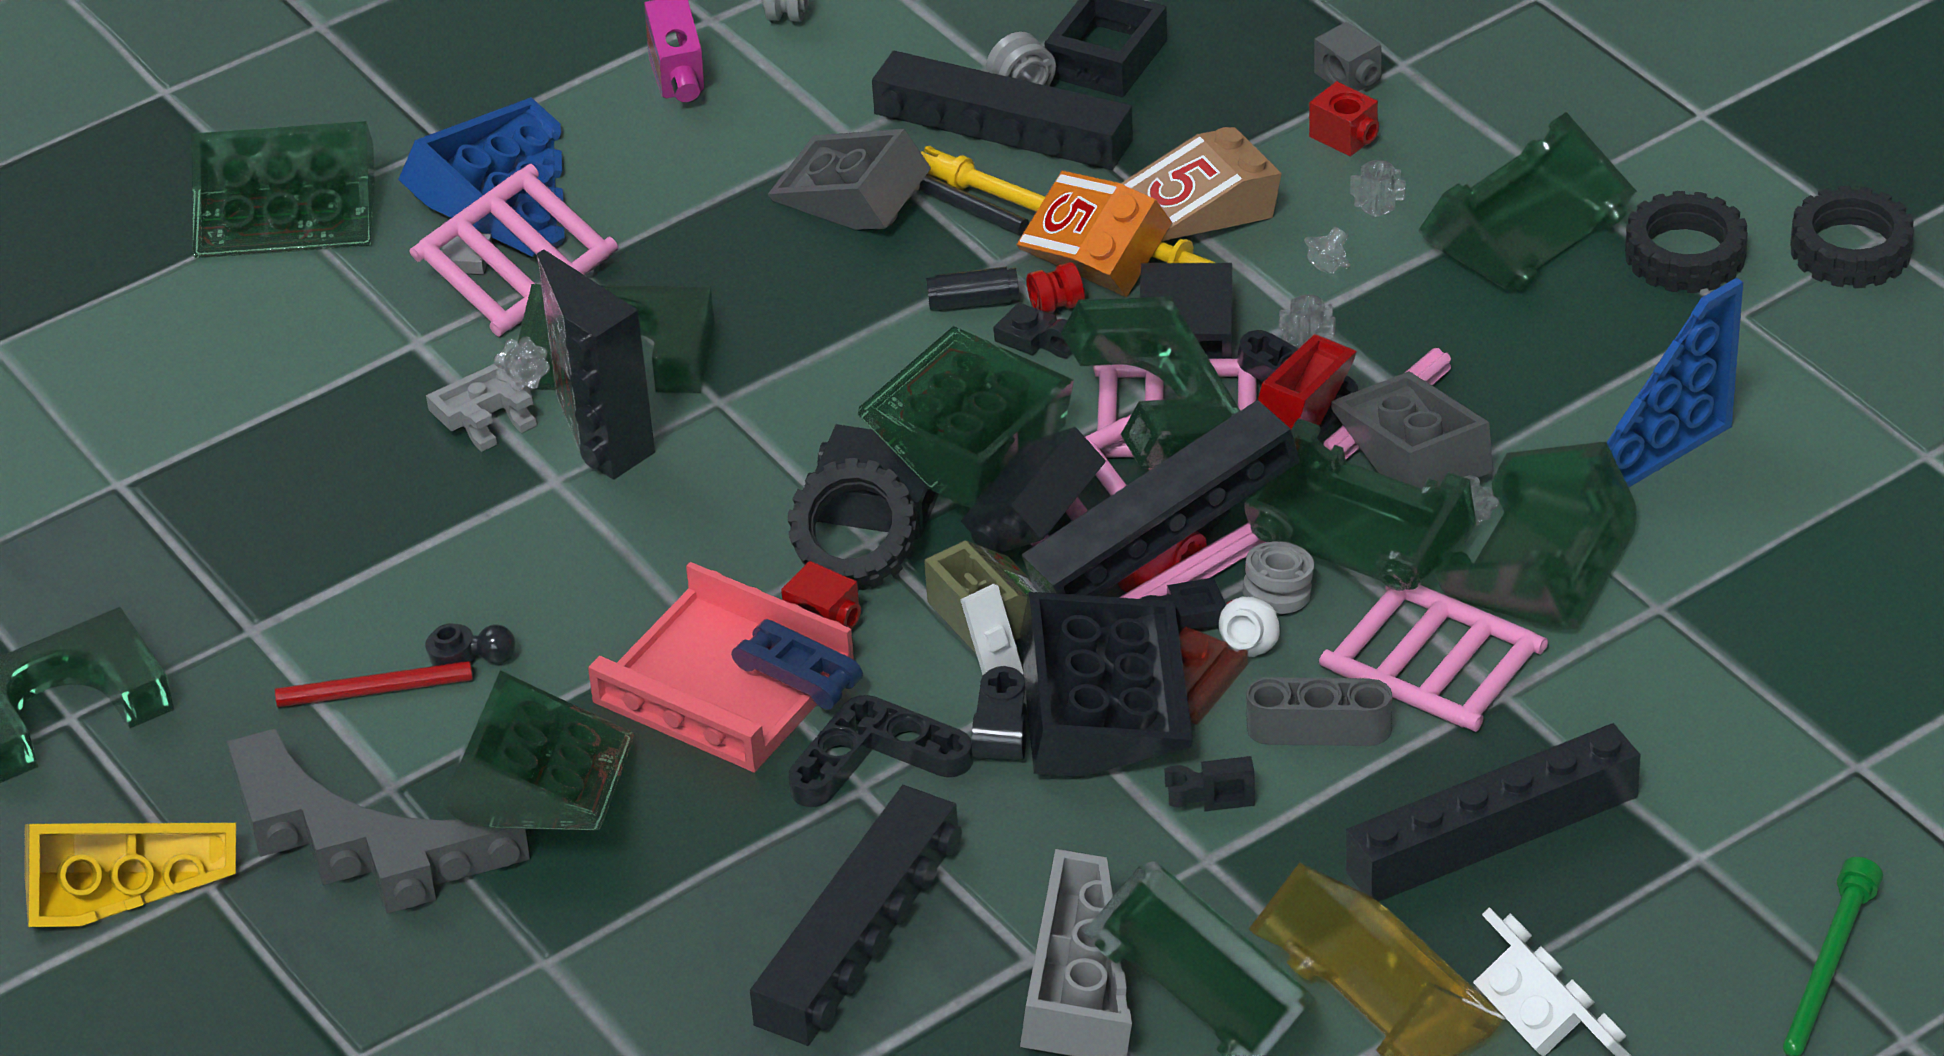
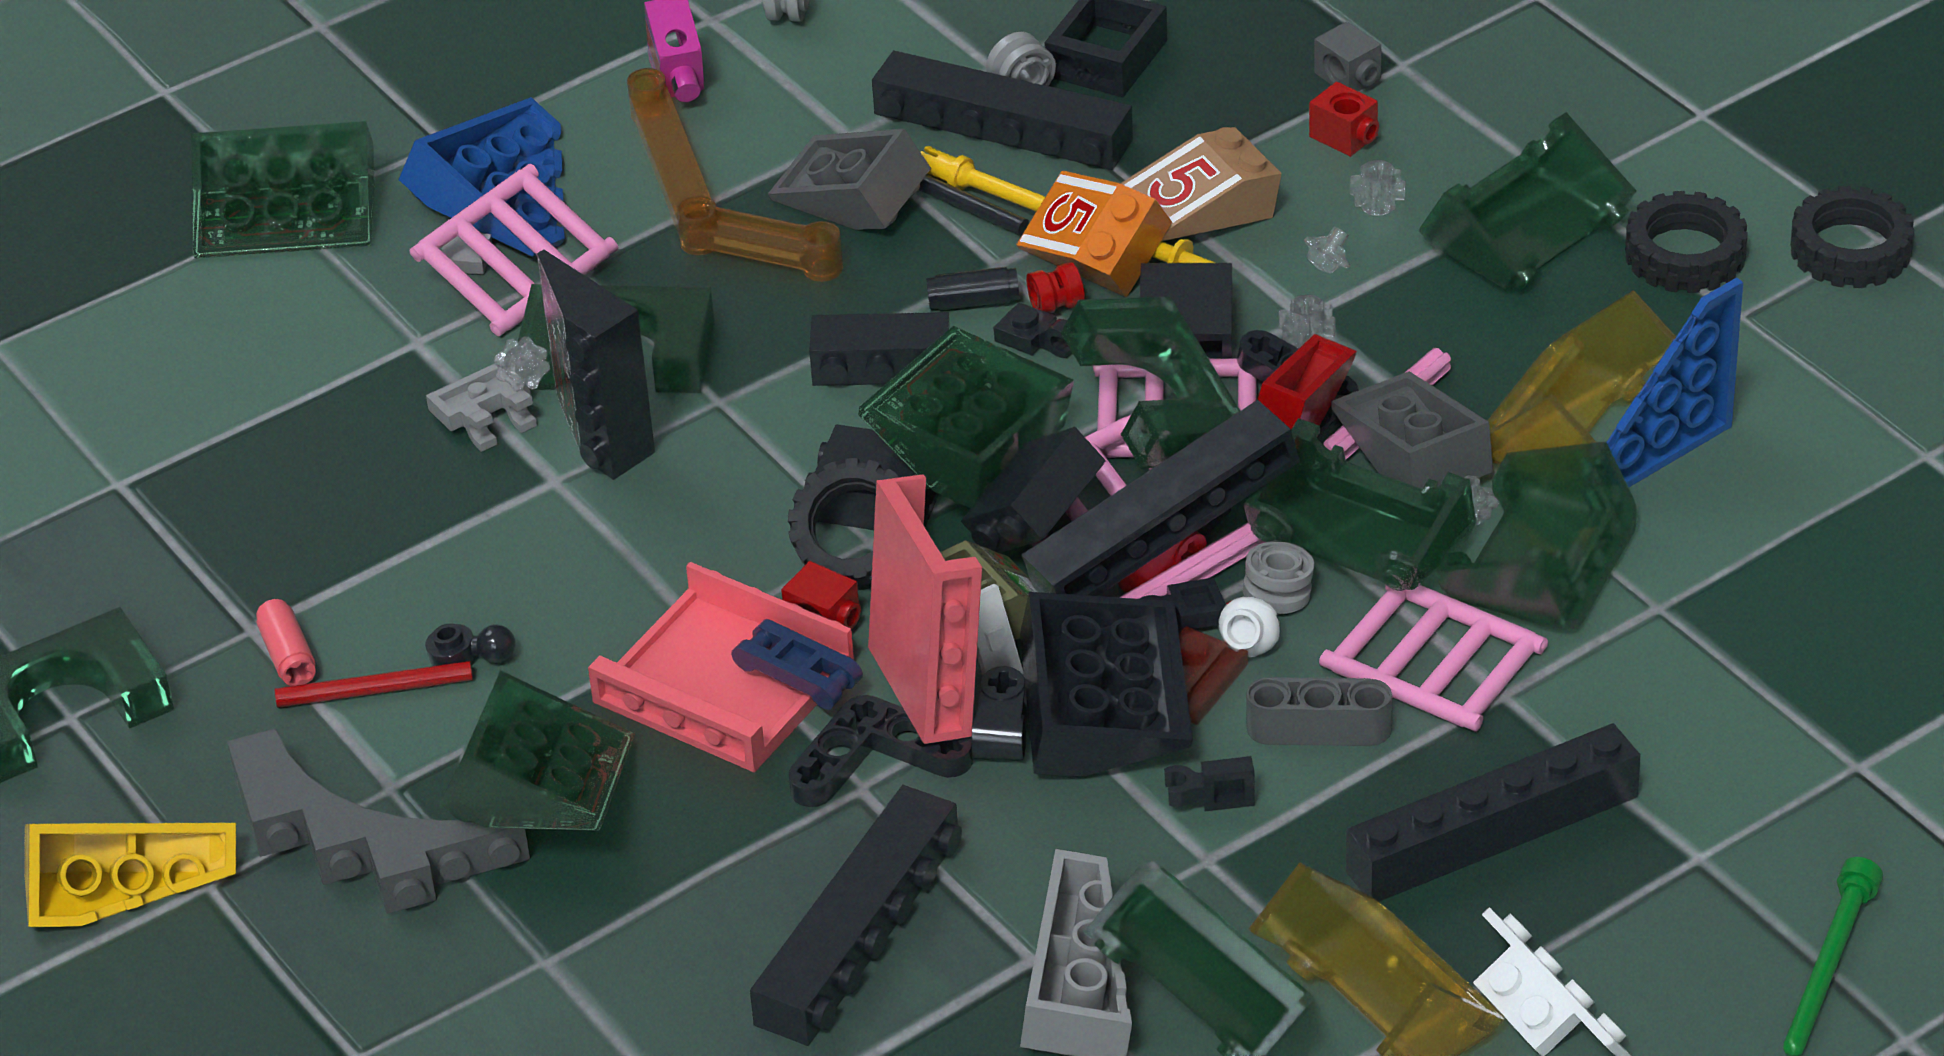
(285, 642): none -> coral piece
(695, 215): none -> clear orange piece
(869, 346): none -> black brick
(923, 615): none -> coral panel
(1580, 378): none -> clear yellow windscreen

